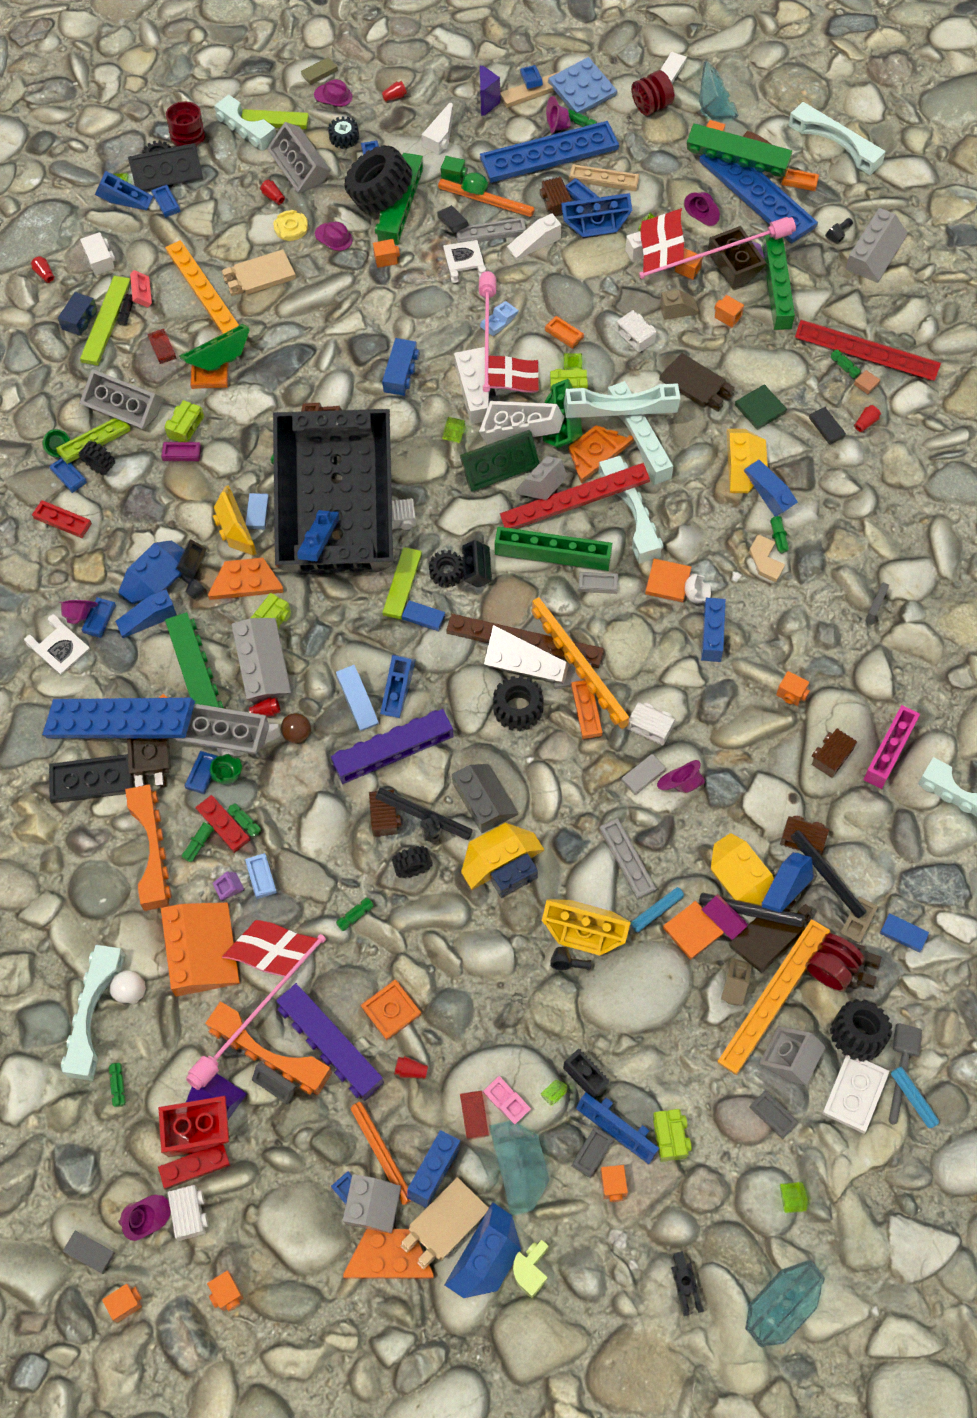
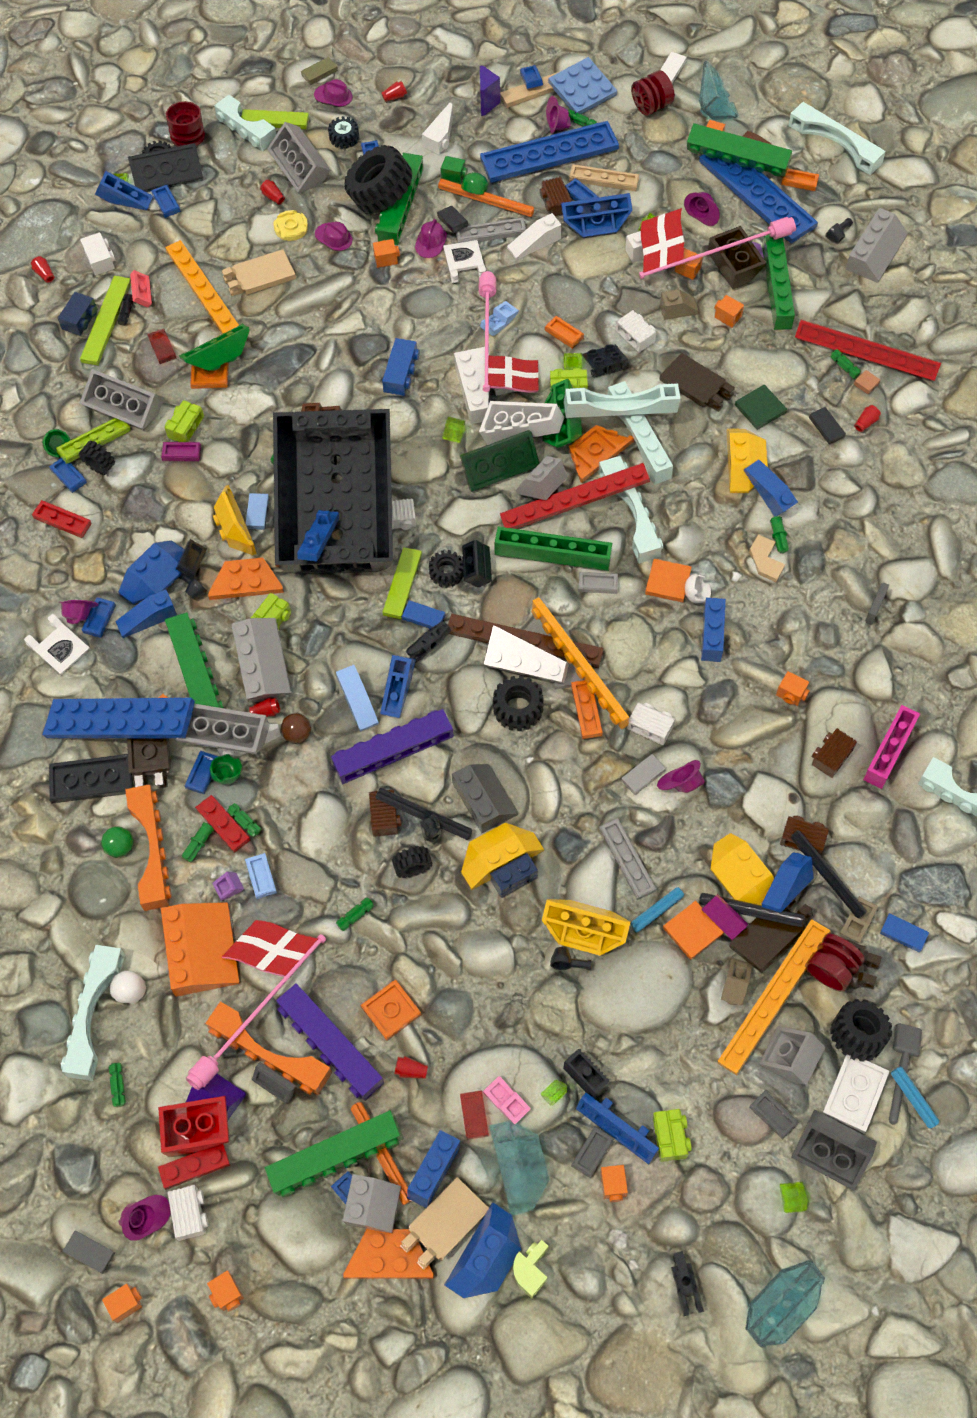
(117, 842): none -> green hair
(334, 1153): none -> green brick
(428, 641): none -> black hinge
(430, 239): none -> magenta piece
(604, 357): none -> black hinge
(834, 1150): none -> dark grey slope

